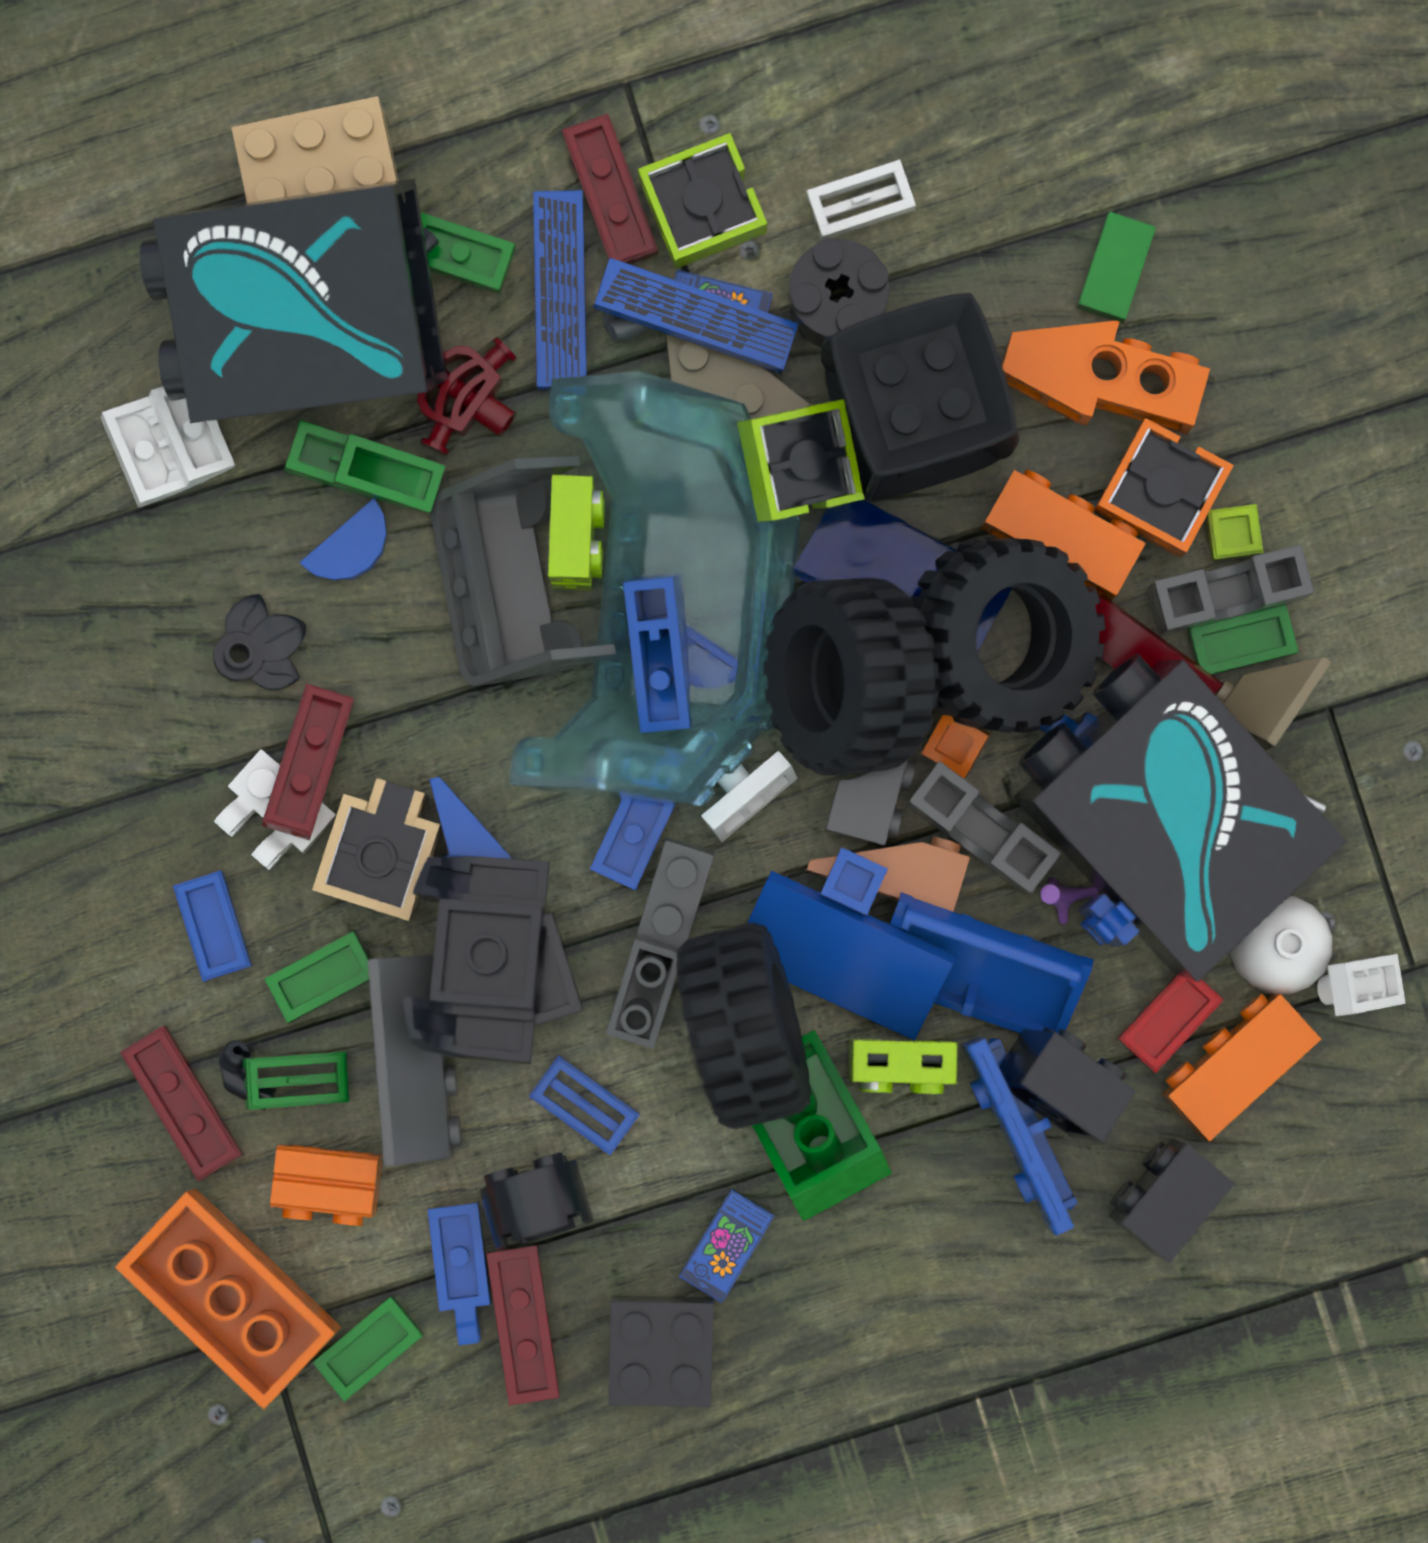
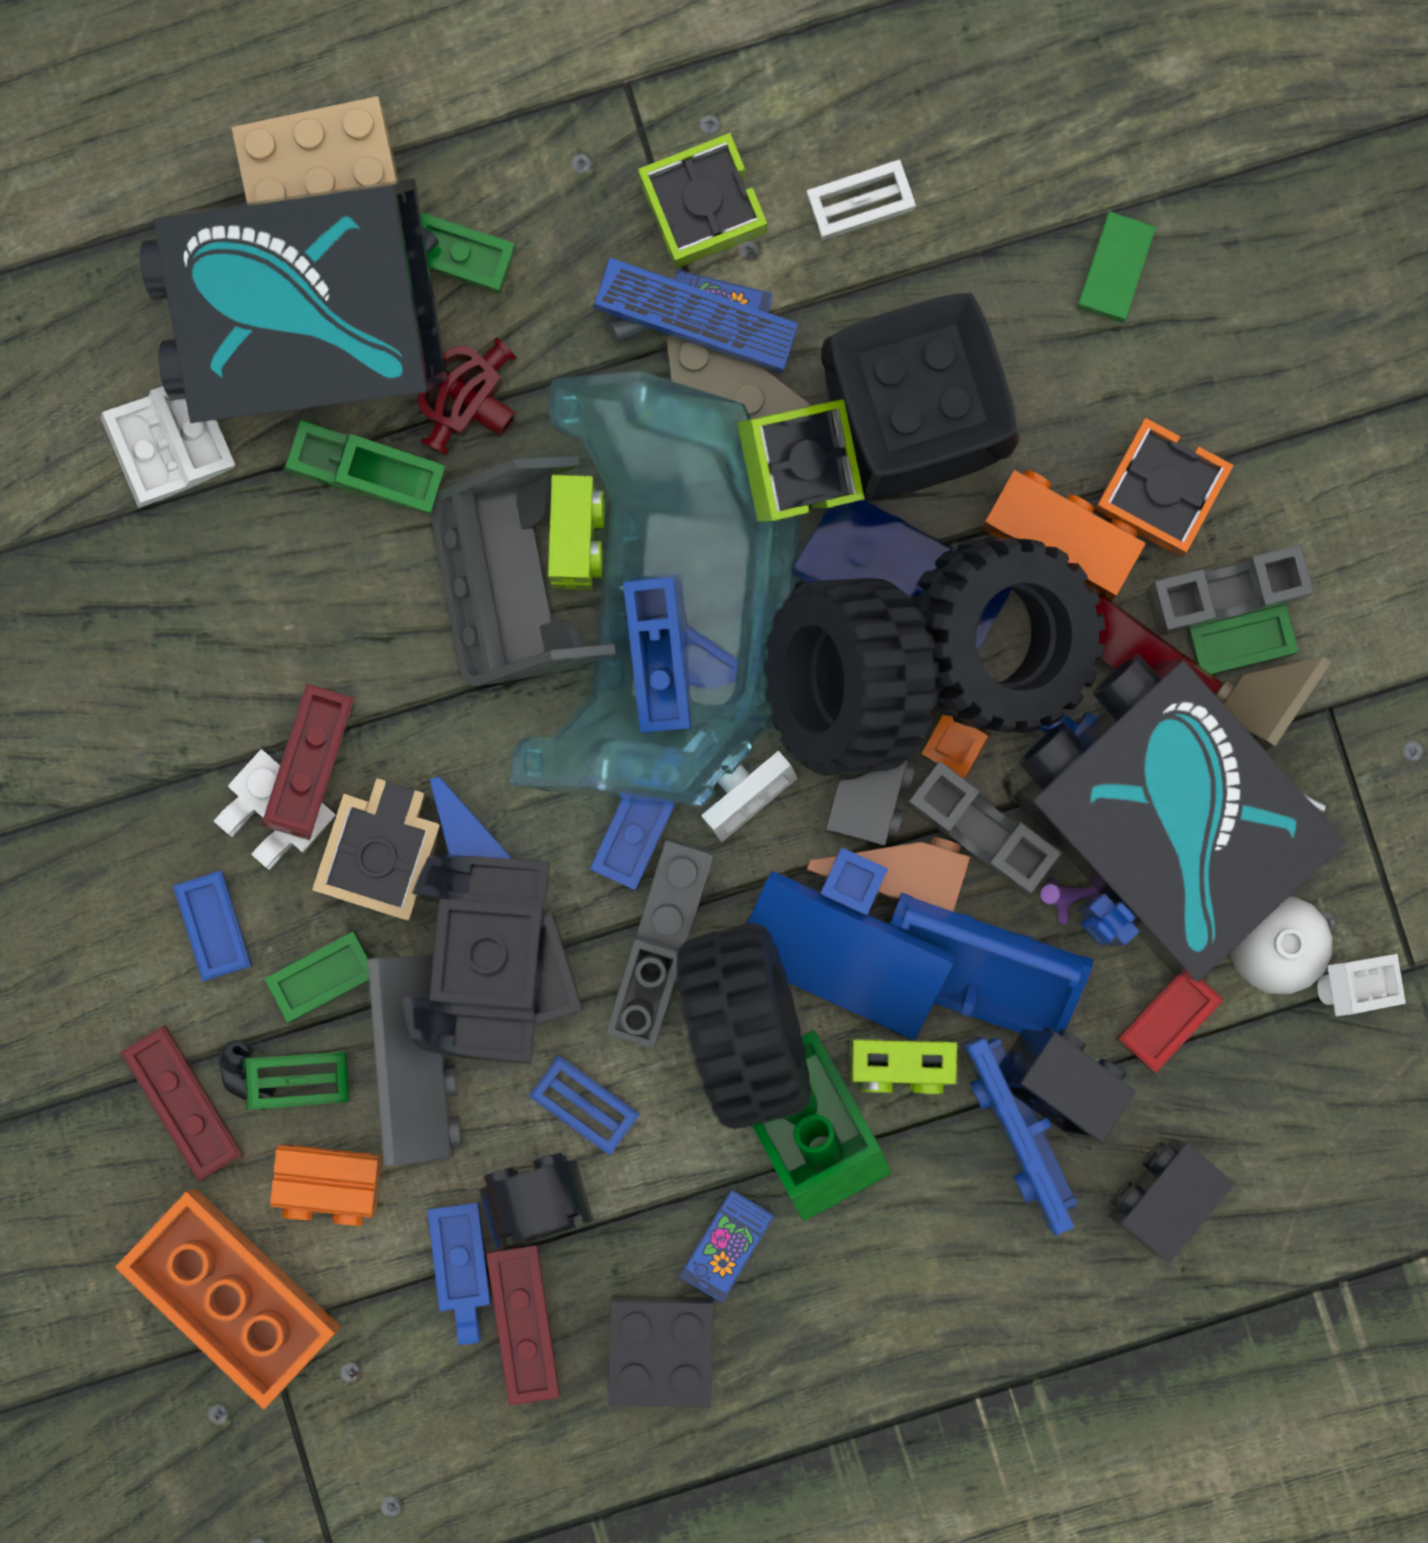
(265, 640): black plate -> none
(352, 547): blue tile -> none
(368, 1348): green tile -> none
(559, 285): blue tile -> none
(610, 190): dark red tile -> none
(823, 270): black brick -> none
(1058, 373): orange brick -> none
(1234, 532): lime tile -> none
(1239, 1065): orange brick -> none

